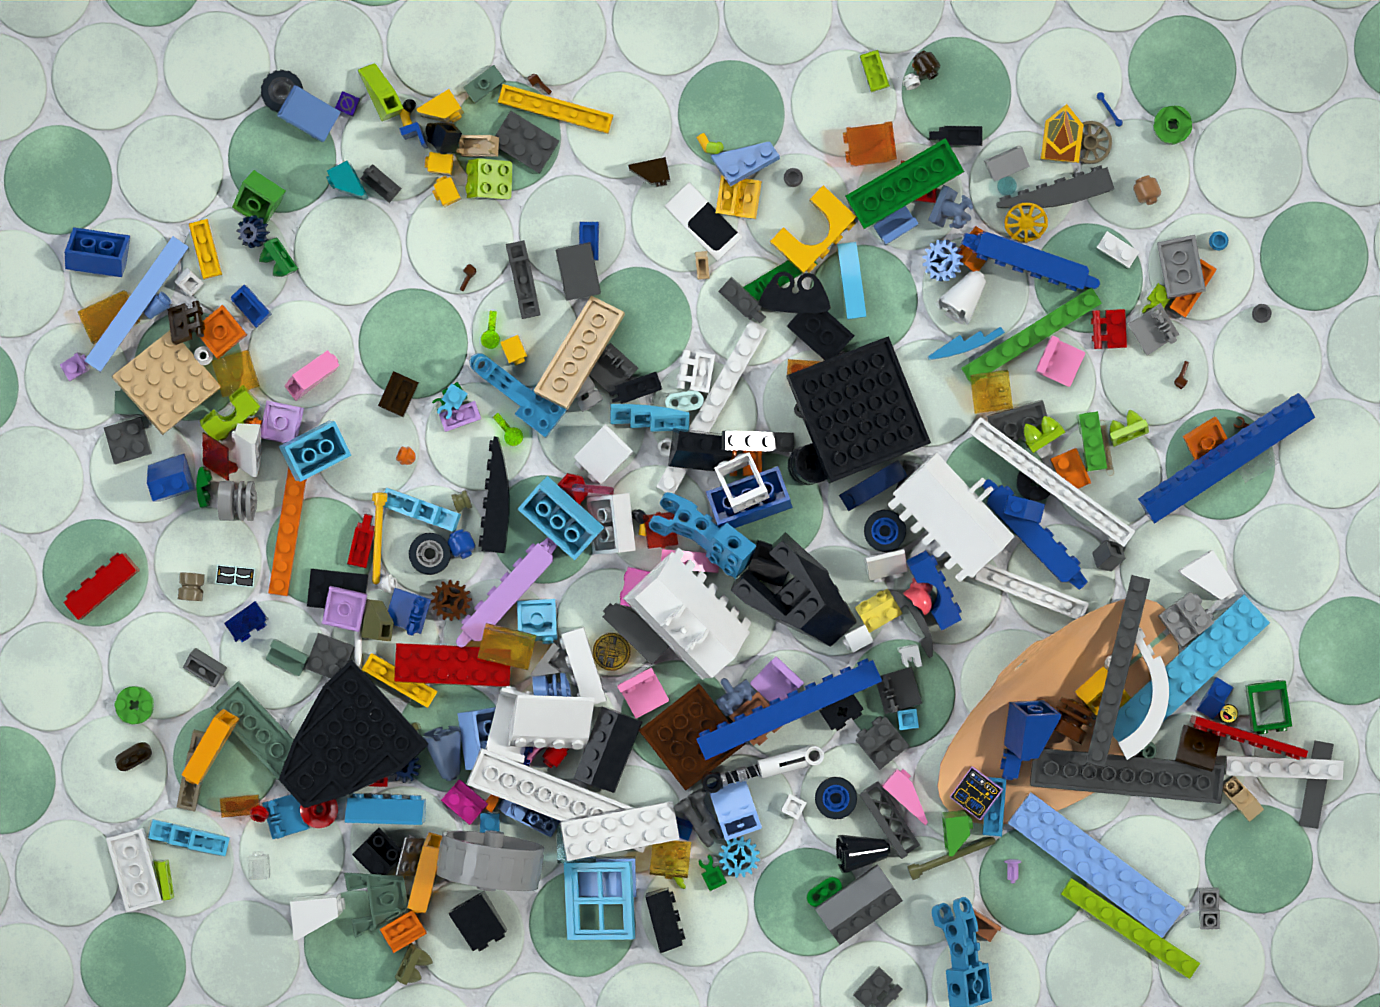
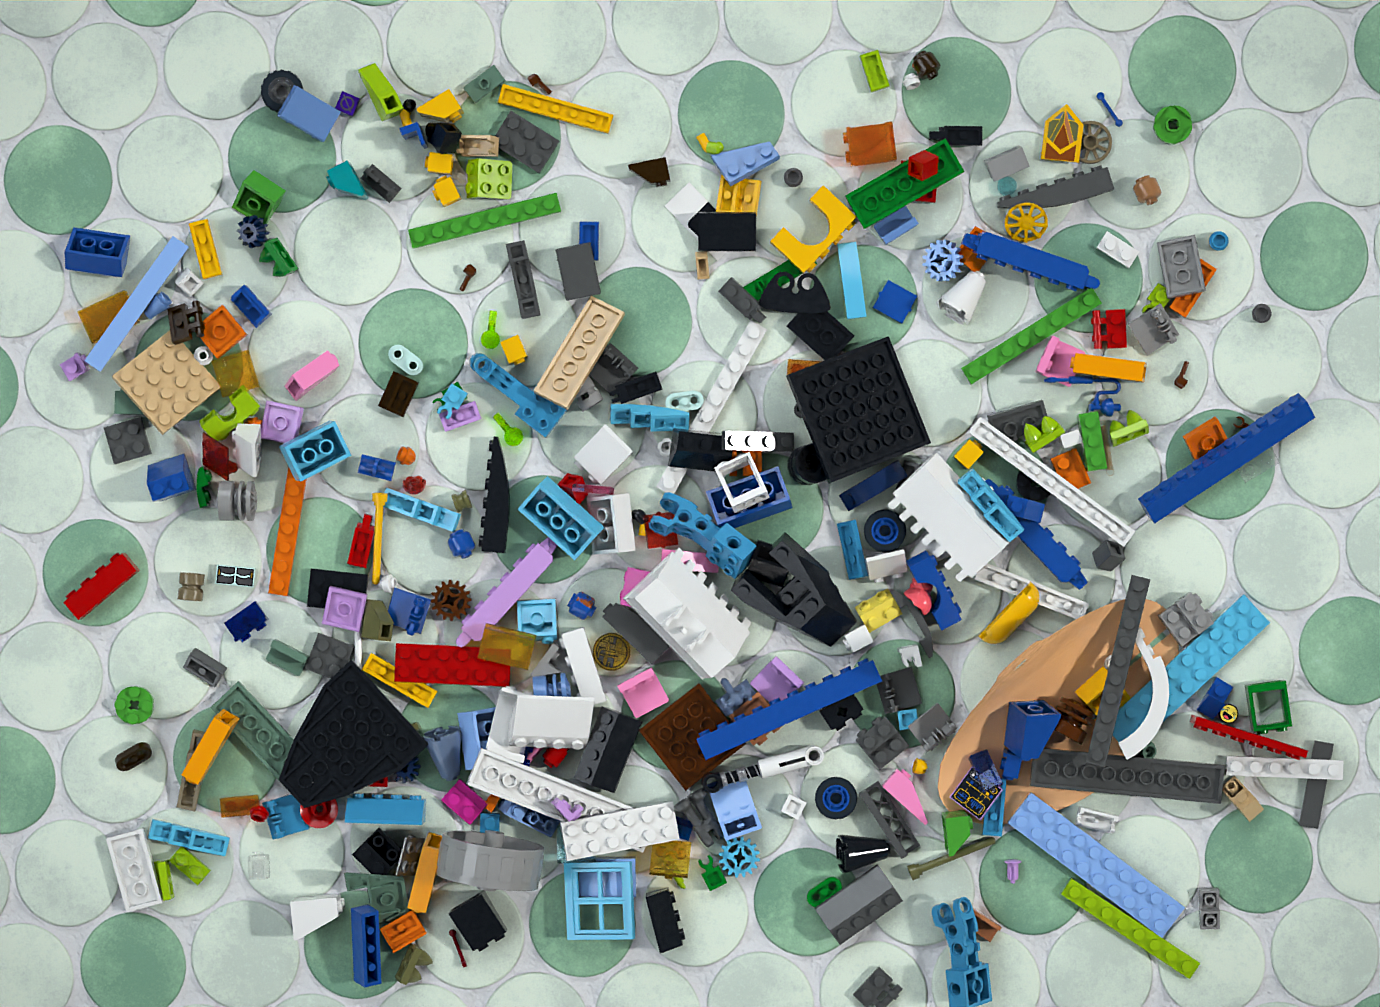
(189, 865): none -> lime tile
(366, 945): none -> blue brick
(376, 467): none -> blue hips
(405, 360): none -> light aqua plate
(414, 485): none -> clear red plate
(425, 565): black wheel -> none
(452, 933): none -> dark red hinge
(484, 220): none -> bright green plate
(563, 808): none -> lavender bracket
(581, 605): none -> blue head
(701, 374): white plate -> none
(727, 231): none -> black tile
(852, 549): none -> dark azure plate
(895, 301): none -> blue piece
(919, 766): none -> yellow hinge
(923, 165): none -> red panel
(932, 727): none -> light grey hinge
(947, 207): sand blue piece -> none
(960, 346): dark azure slope -> none
(969, 453): none -> yellow brick
(985, 770): none -> clear blue tile
(991, 391): clear yellow hinge -> none
(993, 507): none -> medium azure slope
(1012, 616): none -> yellow brick
(1070, 439): none -> white slope
(1096, 820): none -> white hinge
(1107, 406): none -> blue piece
(1108, 367): none -> light orange slope
(1197, 748): dark brown plate -> none
(1210, 575): white slope -> none

